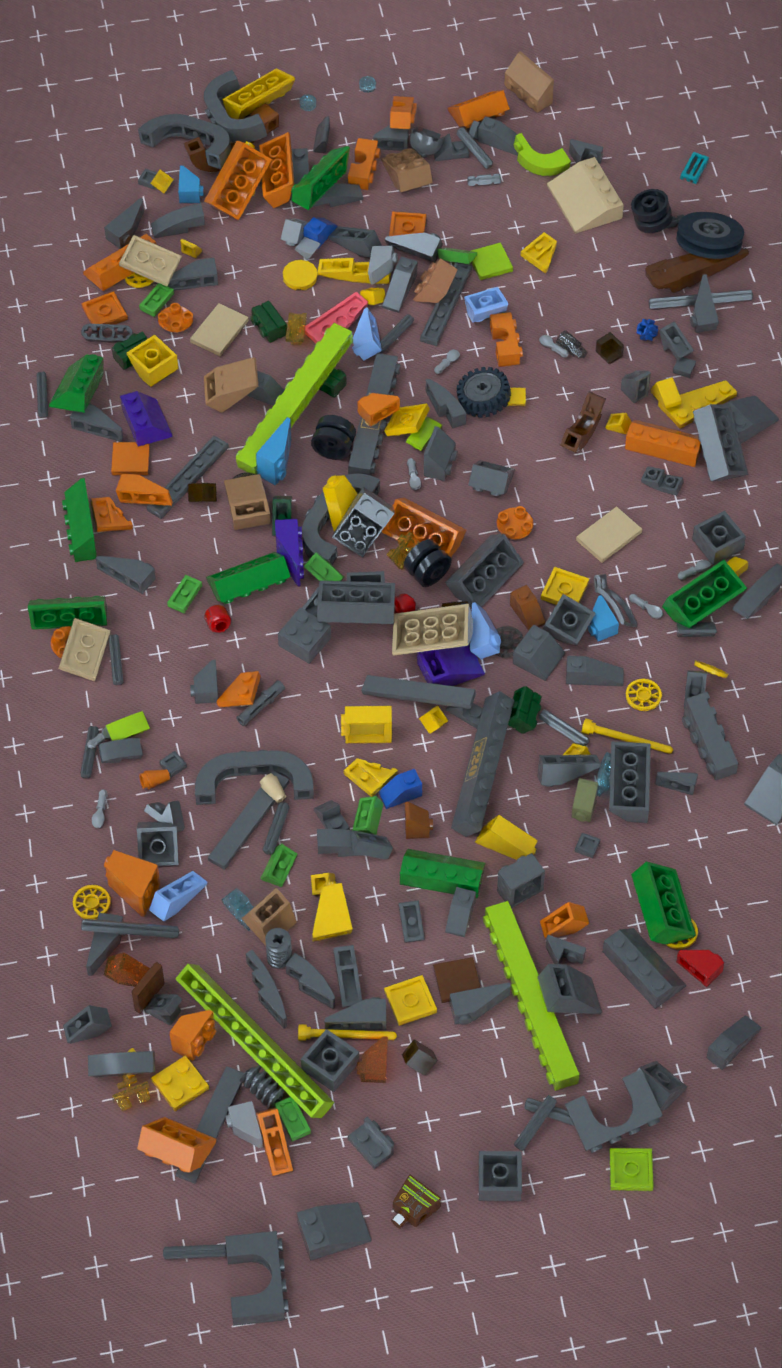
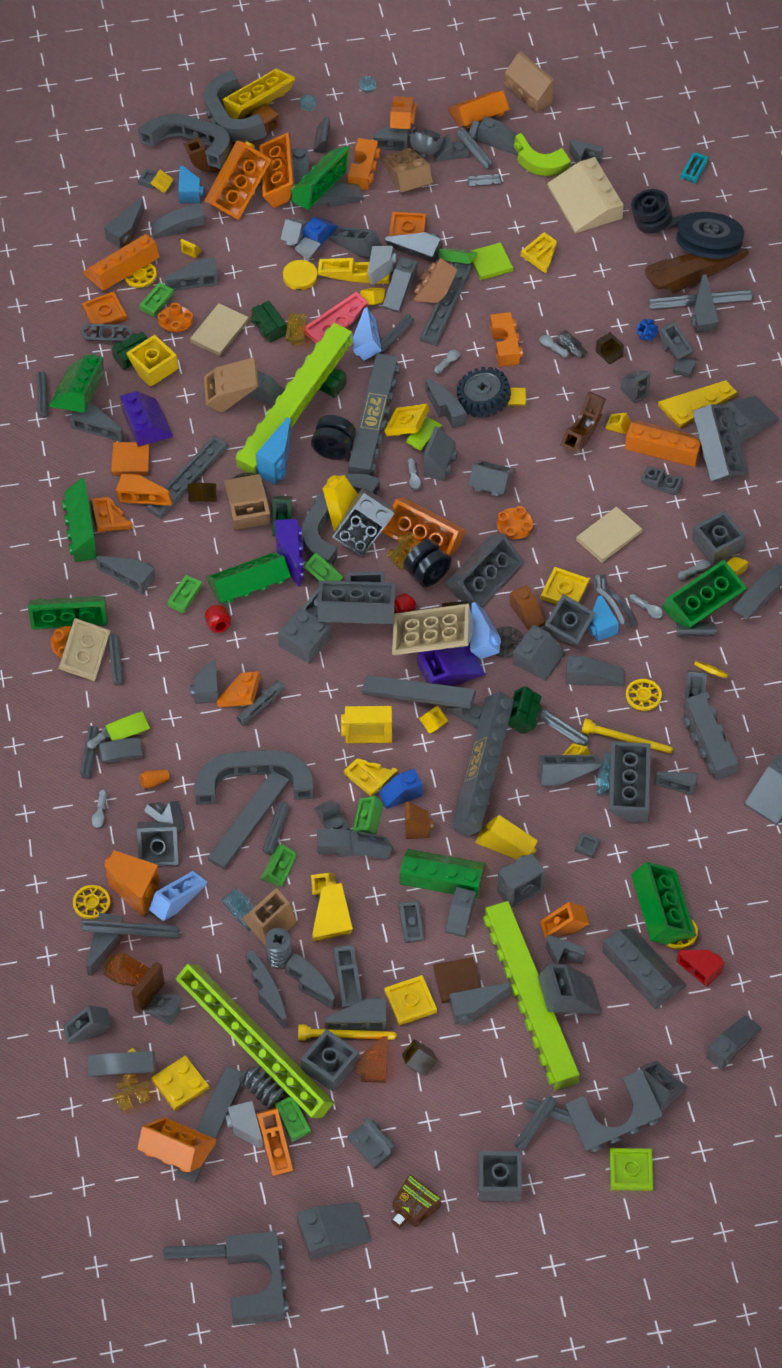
(150, 260): tan tile -> none
(173, 764): dark grey tile -> none
(192, 1033): orange slope -> none
(273, 788): tan cone -> none
(377, 407): orange slope -> none
(485, 303): light blue slope -> none
(585, 800): olive slope -> none
(666, 393): yellow slope -> none

